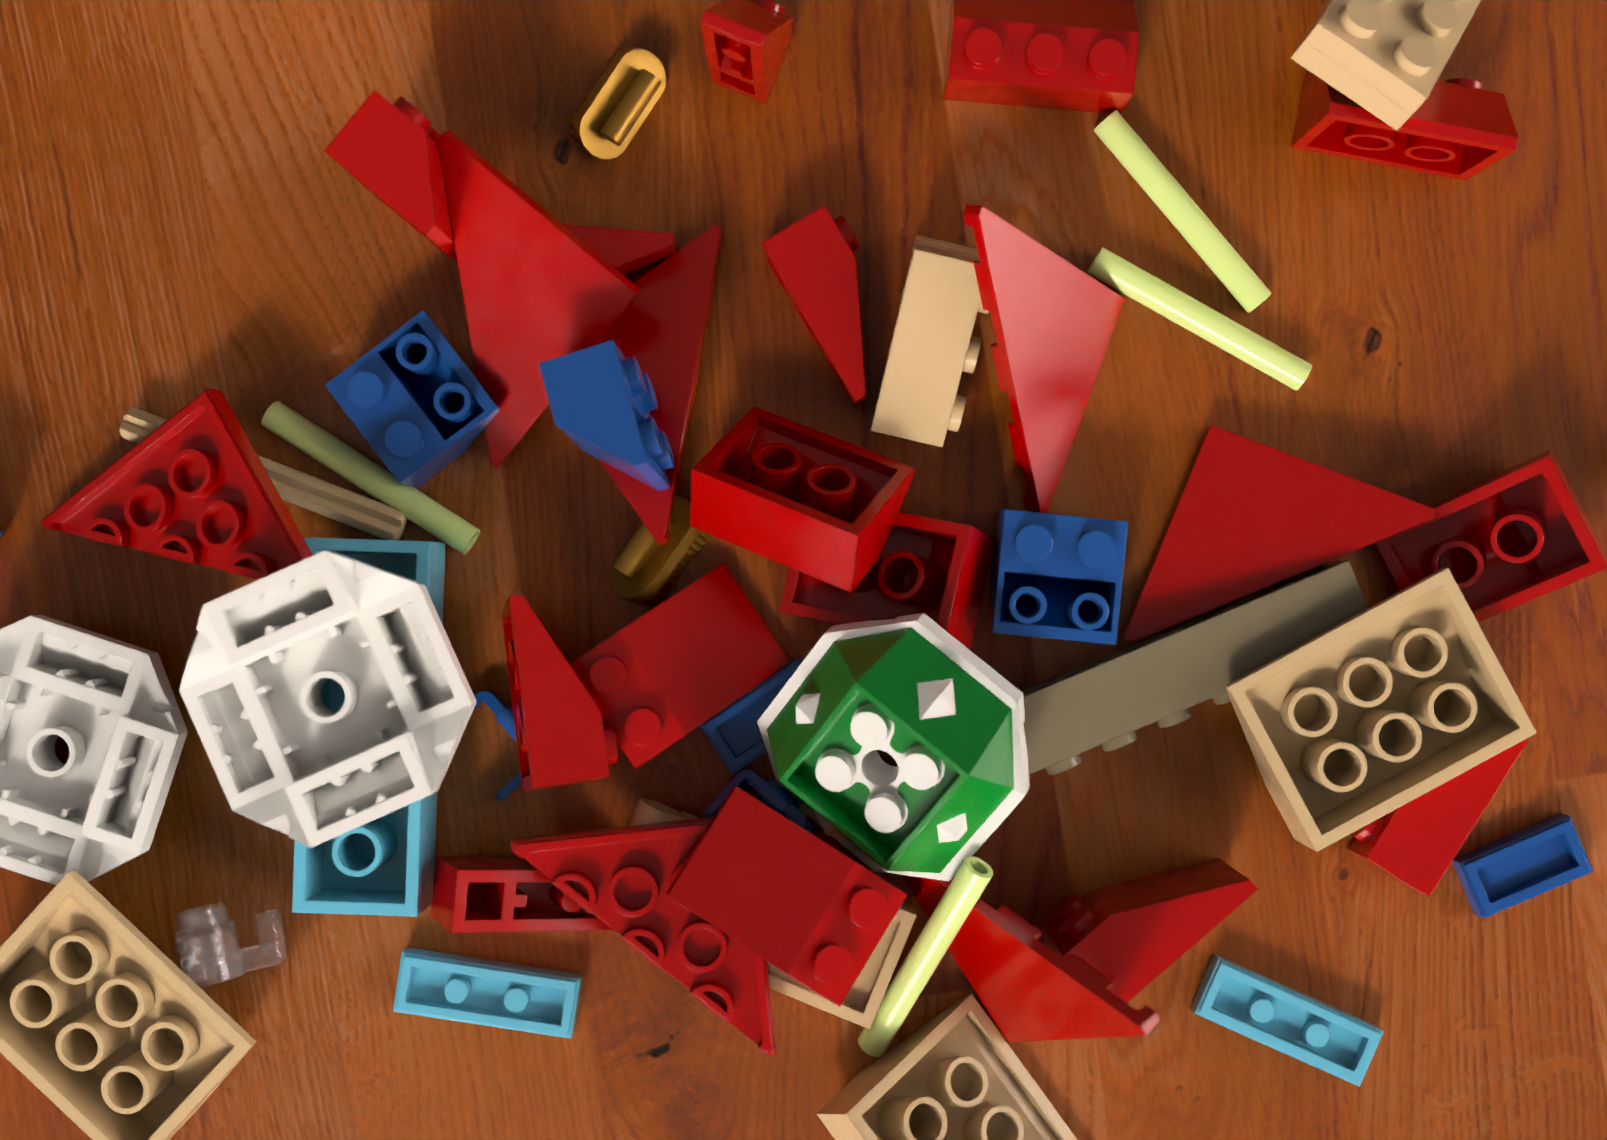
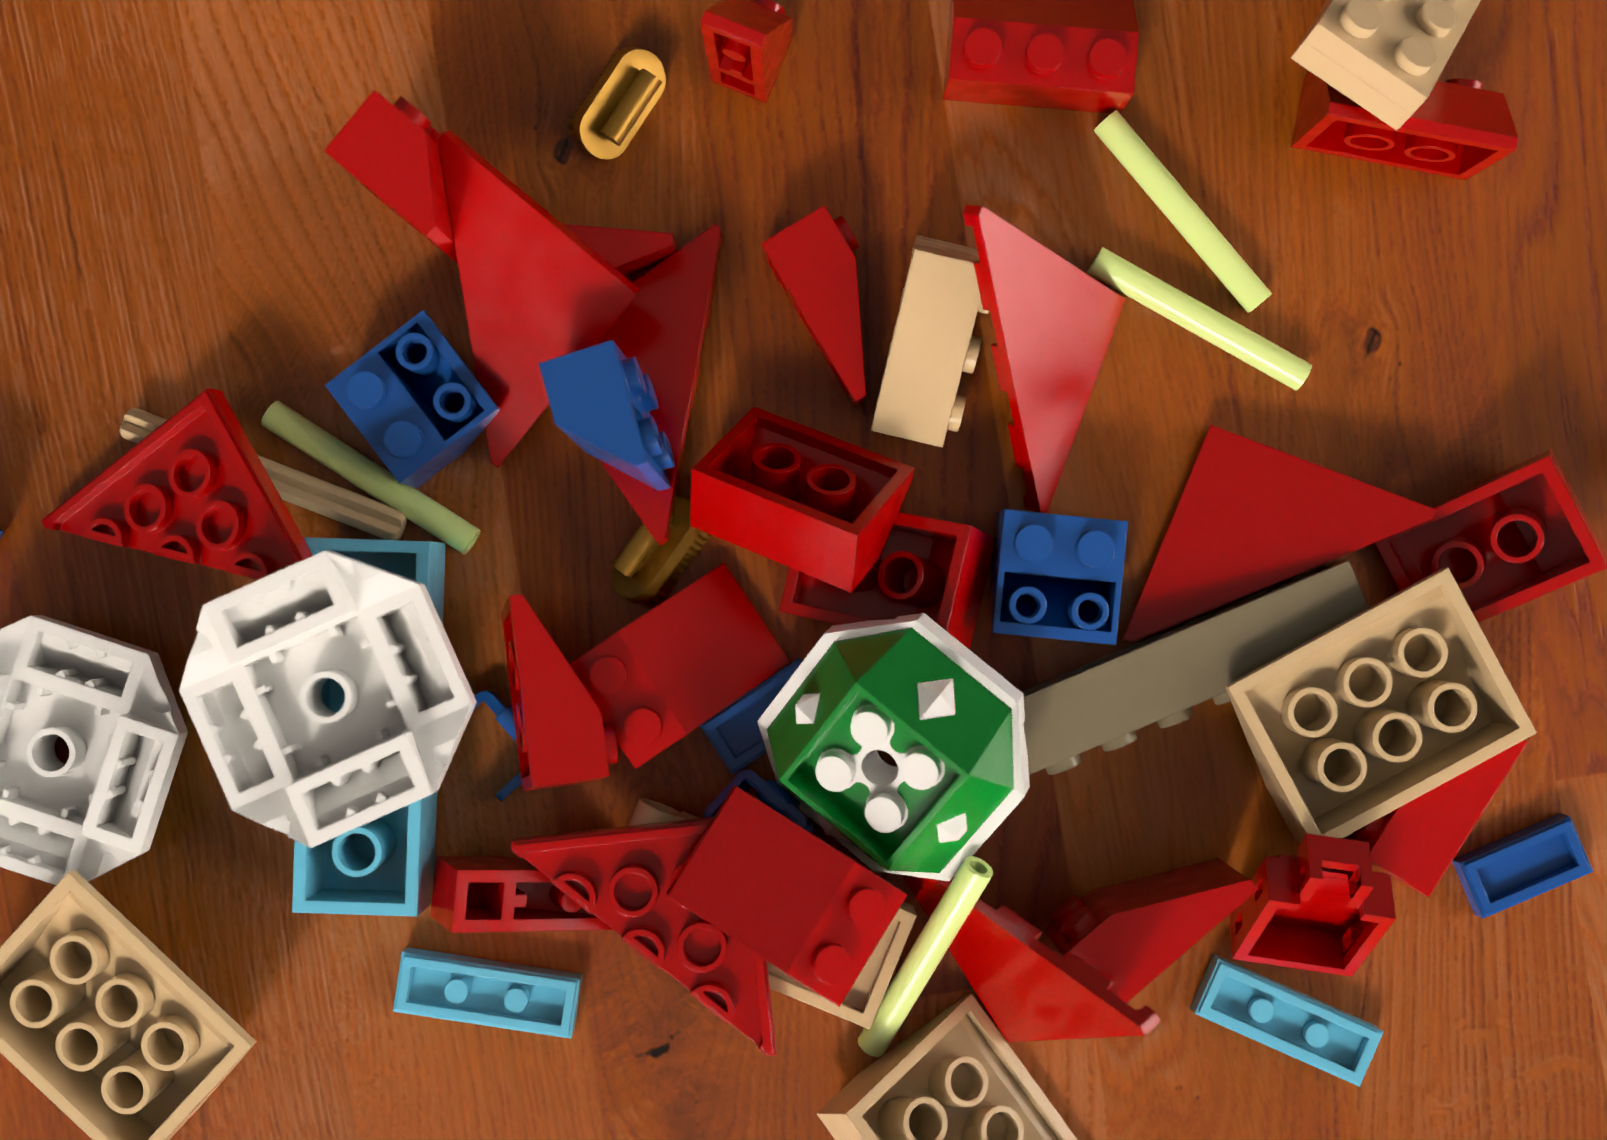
(211, 949): clear piece -> none
(1315, 908): none -> red piece

